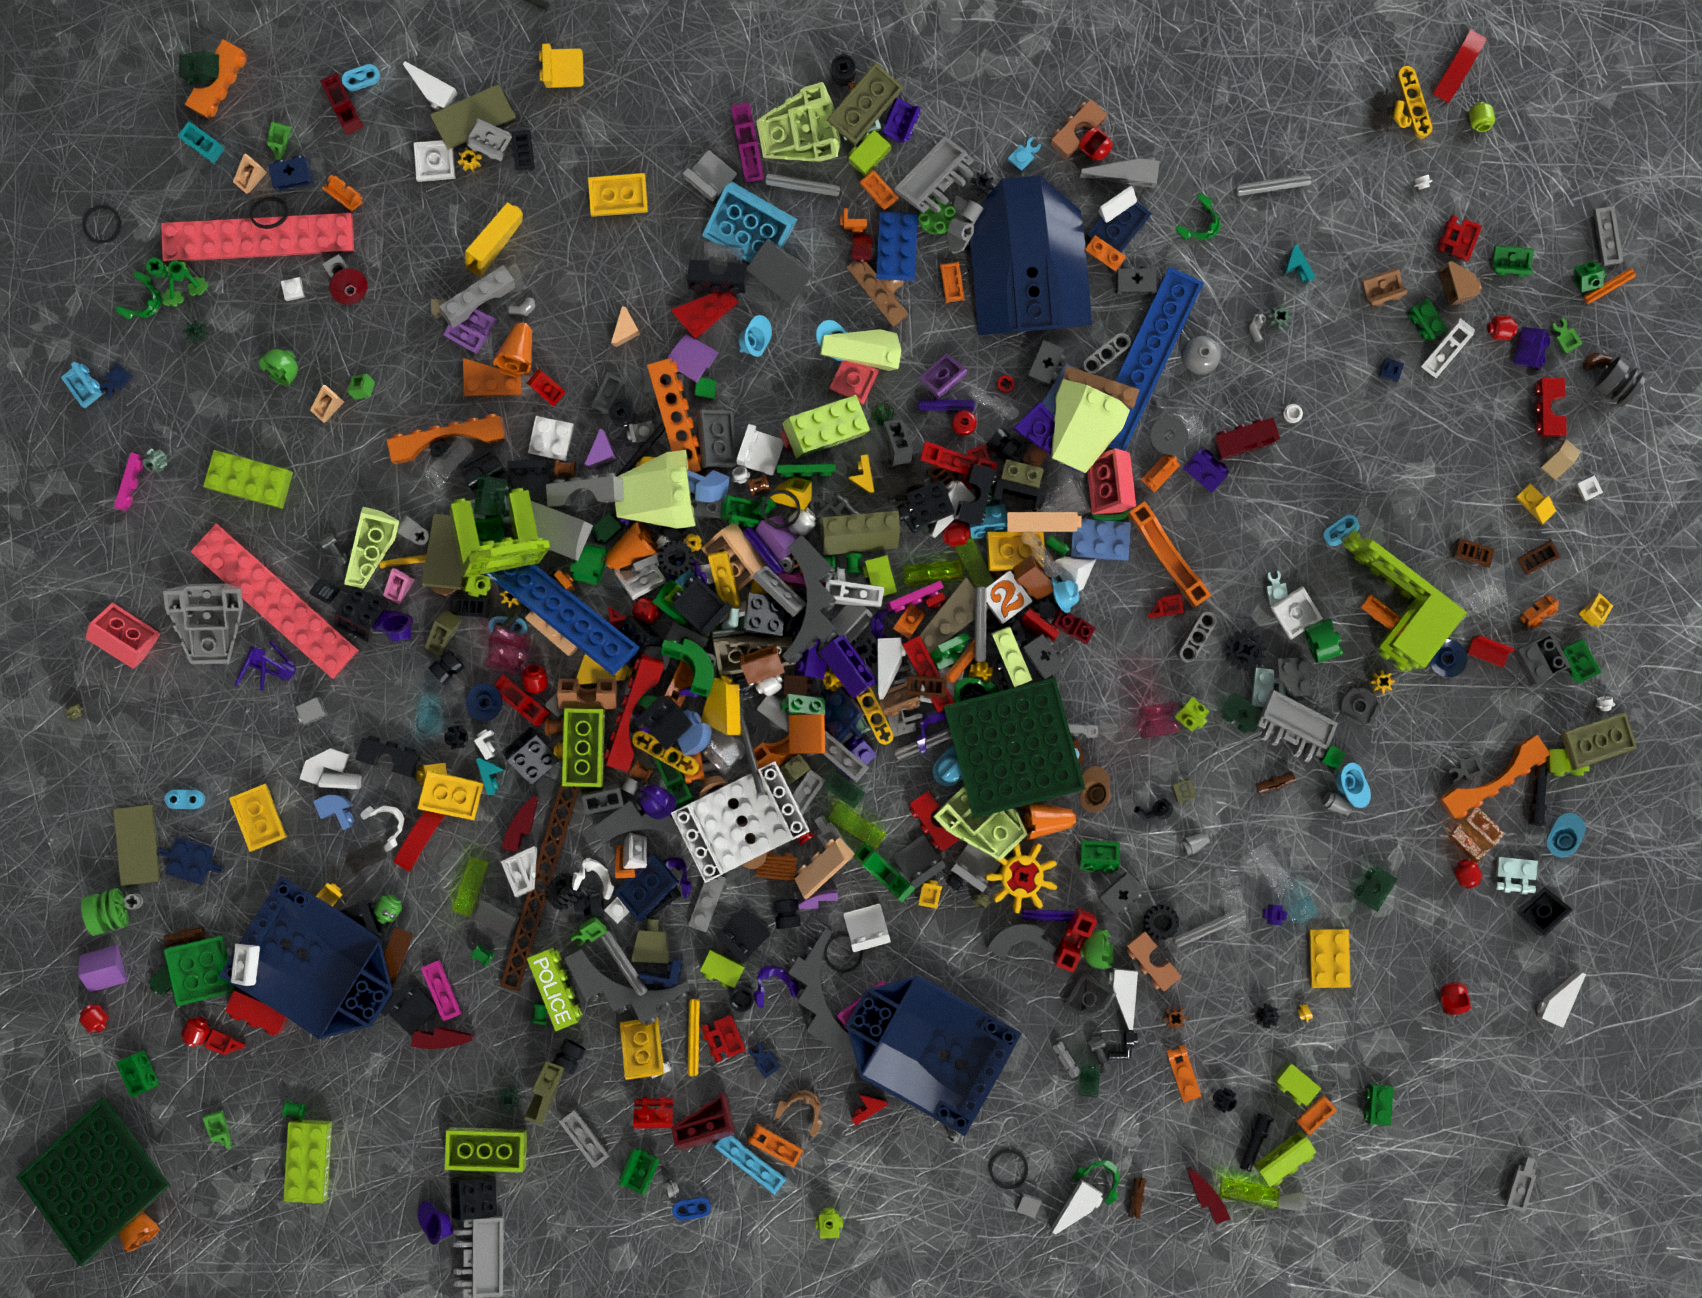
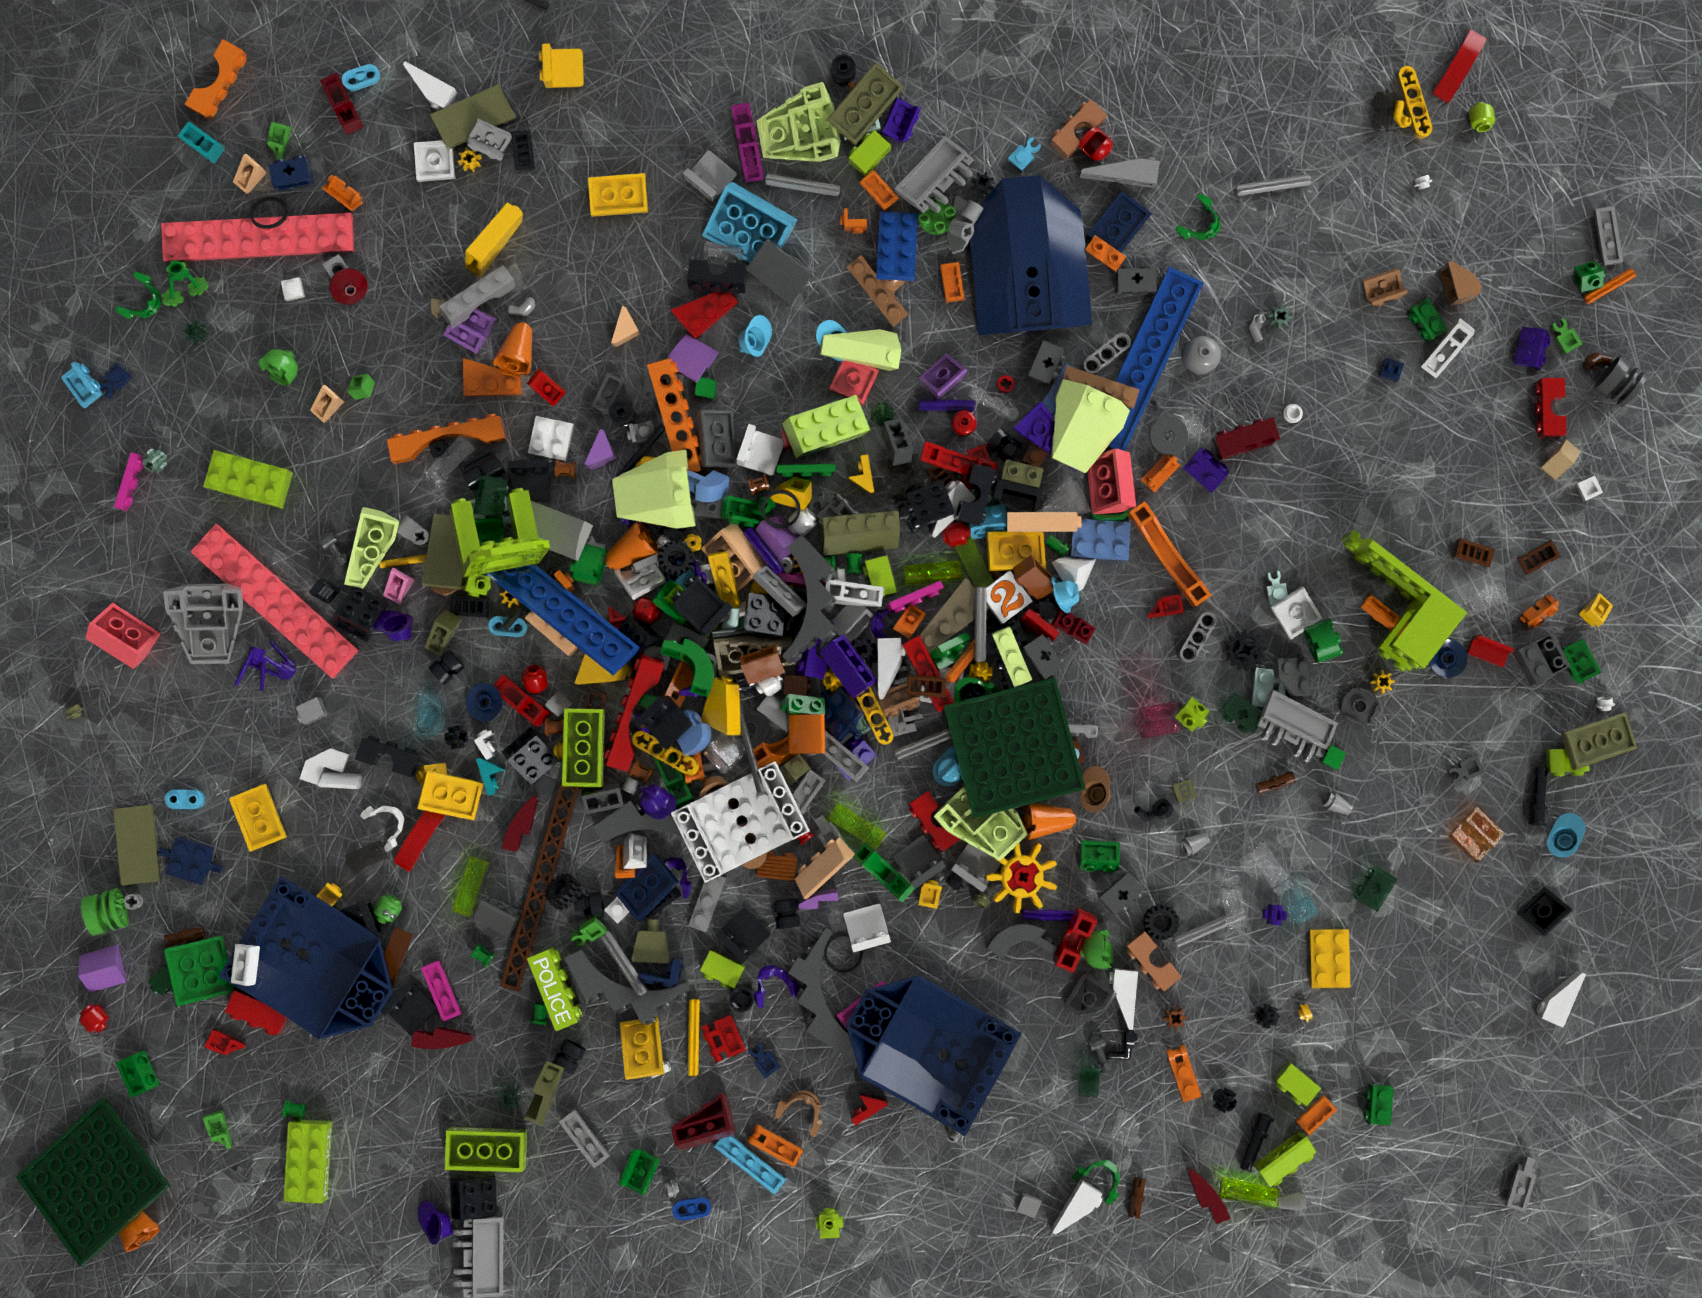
(102, 207): black piece -> none
(152, 263): green bush -> none
(195, 1031): red head -> none
(198, 66): clear green brick -> none
(335, 804): medium blue brick -> none
(507, 650): clear pink piece -> none
(521, 871): white wing -> none
(564, 494): light grey arch -> none
(573, 696): nougat arch -> none
(591, 864): white helmet -> none
(606, 529): dark green brick -> none
(654, 1117): red plate -> none
(740, 474): white plate -> none
(844, 789): clear green brick -> none
(862, 247): dark red slope -> none
(933, 717): dark purple helmet -> none
(936, 601): red plate -> none
(1026, 1169): black piece -> none
(1041, 554): clear plate -> none
(1066, 1059): light grey axle -> none
(1118, 204): white slope -> none
(1297, 261): teal slope -> none
(1339, 529): medium azure plate -> none
(1354, 785): medium azure piece -> none
(1454, 998): red helmet -> none
(1465, 240): red plate -> none
(1468, 873): red head -> none
(1502, 328): red head -> none
(1512, 260): green bracket -> none
(1516, 868): light aqua plate -> none
(1526, 755): orange arch -> none
(1536, 503): yellow slope -> none

